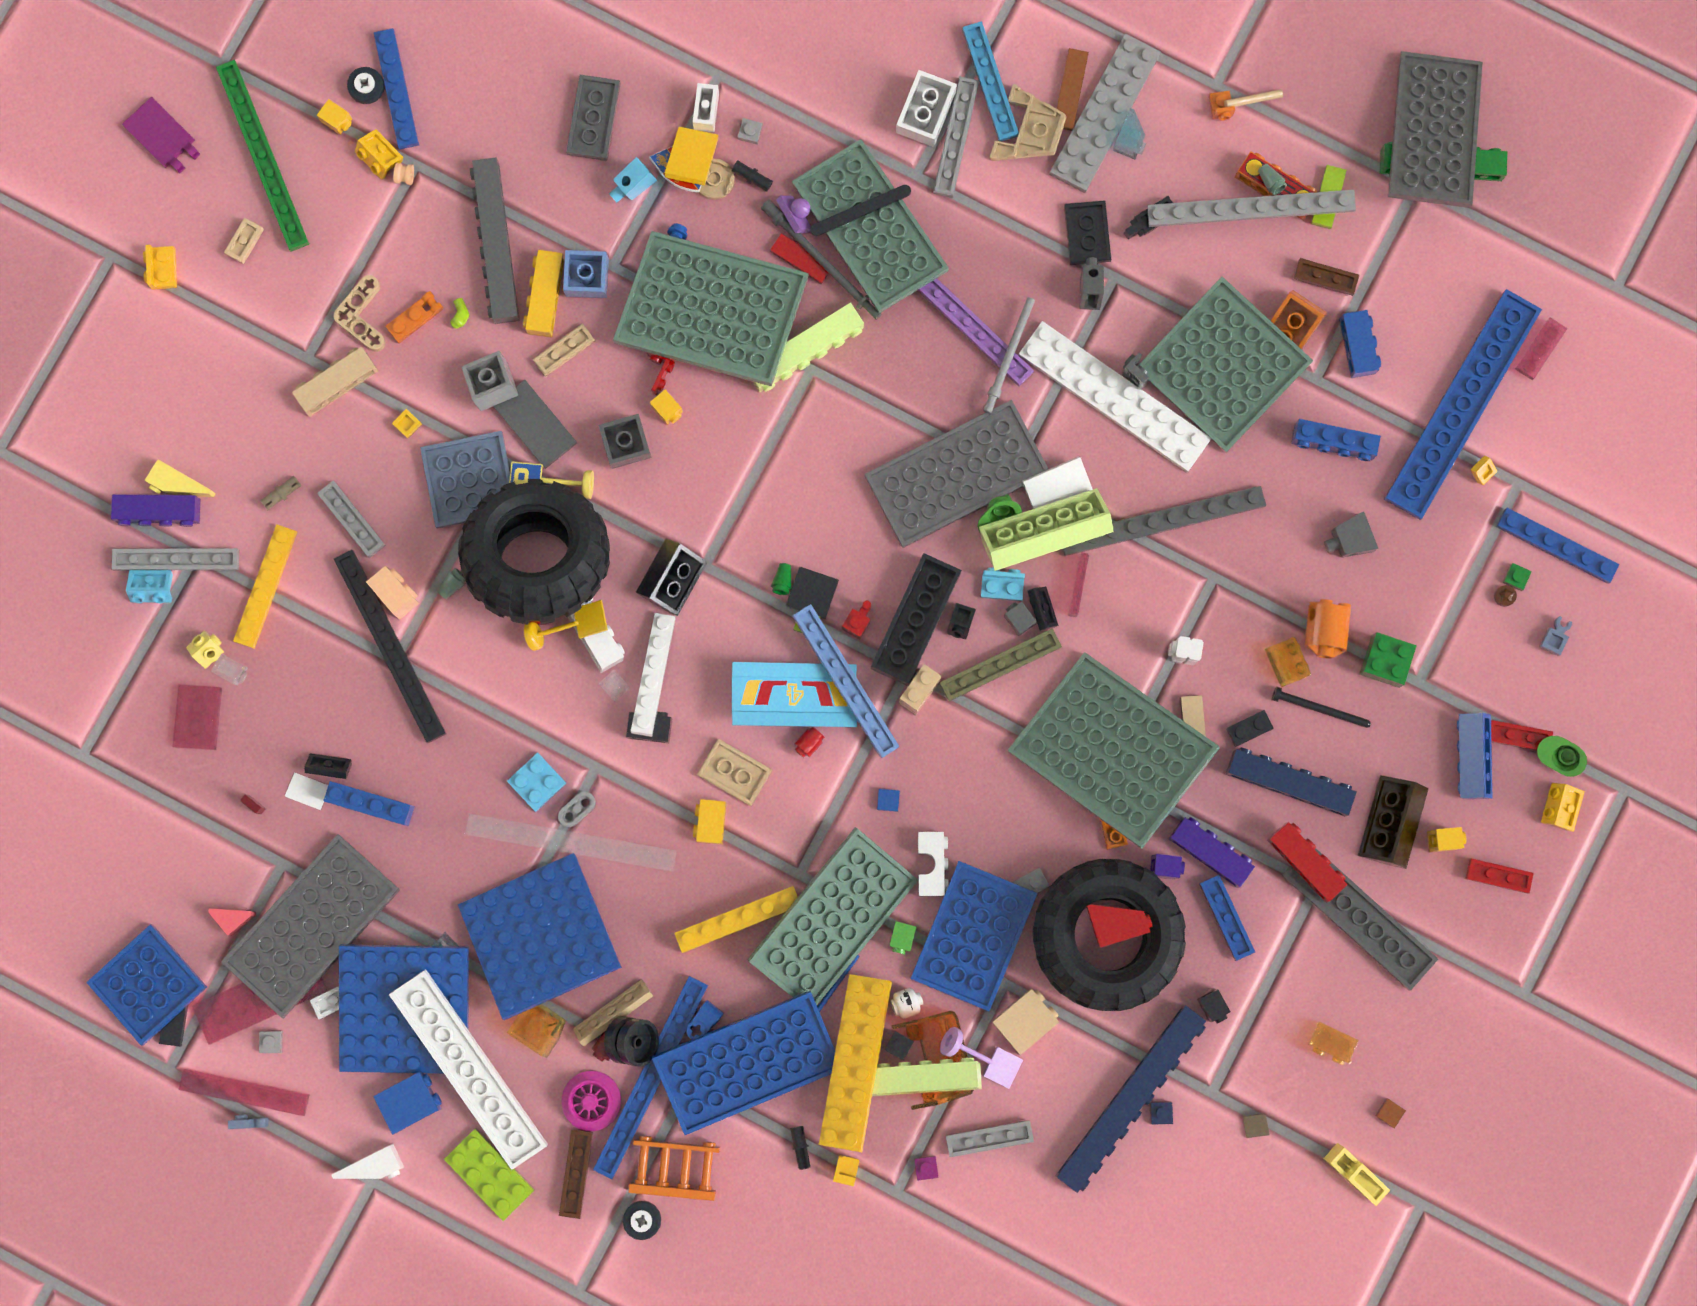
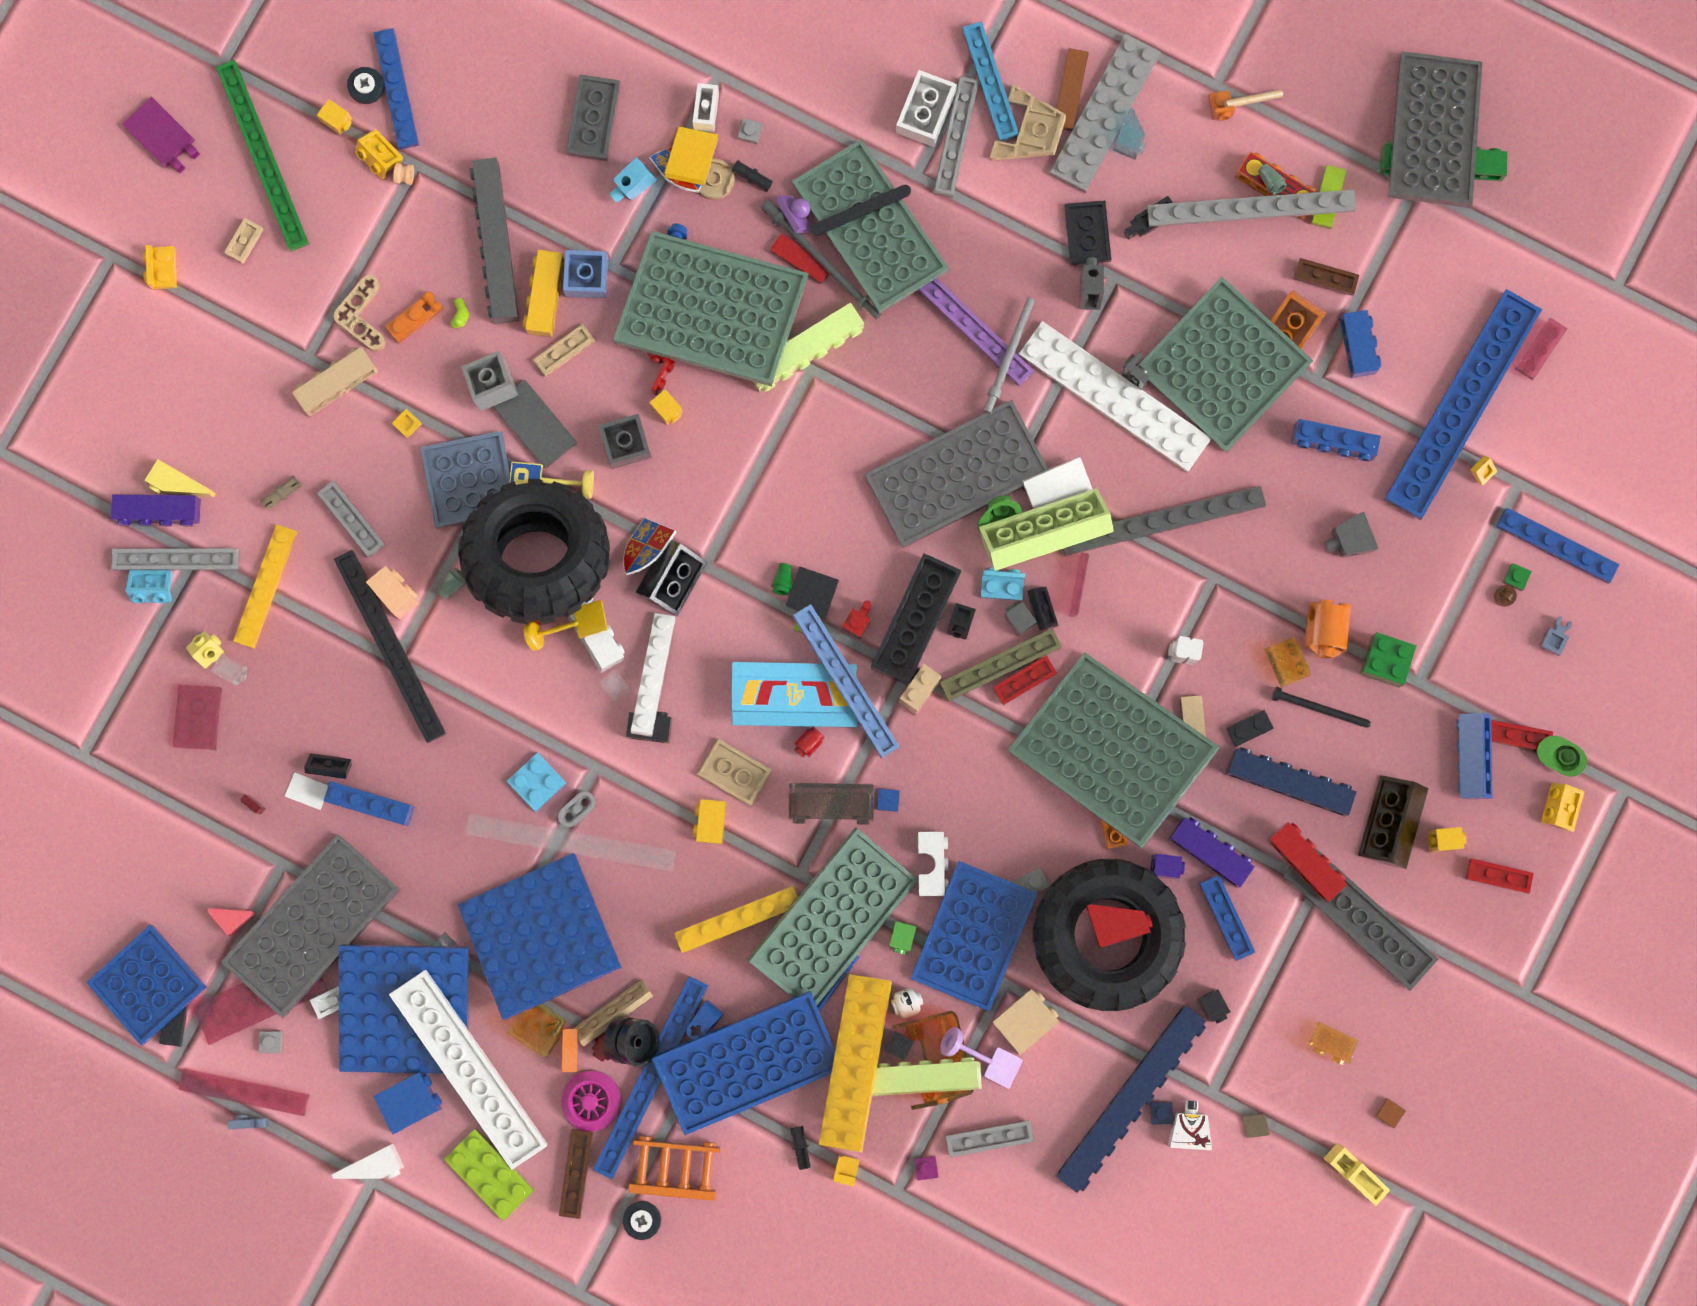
(569, 1050): none -> orange slope
(646, 545): none -> shield
(831, 802): none -> clear smoke windscreen
(1024, 680): none -> red plate
(1190, 1129): none -> torso

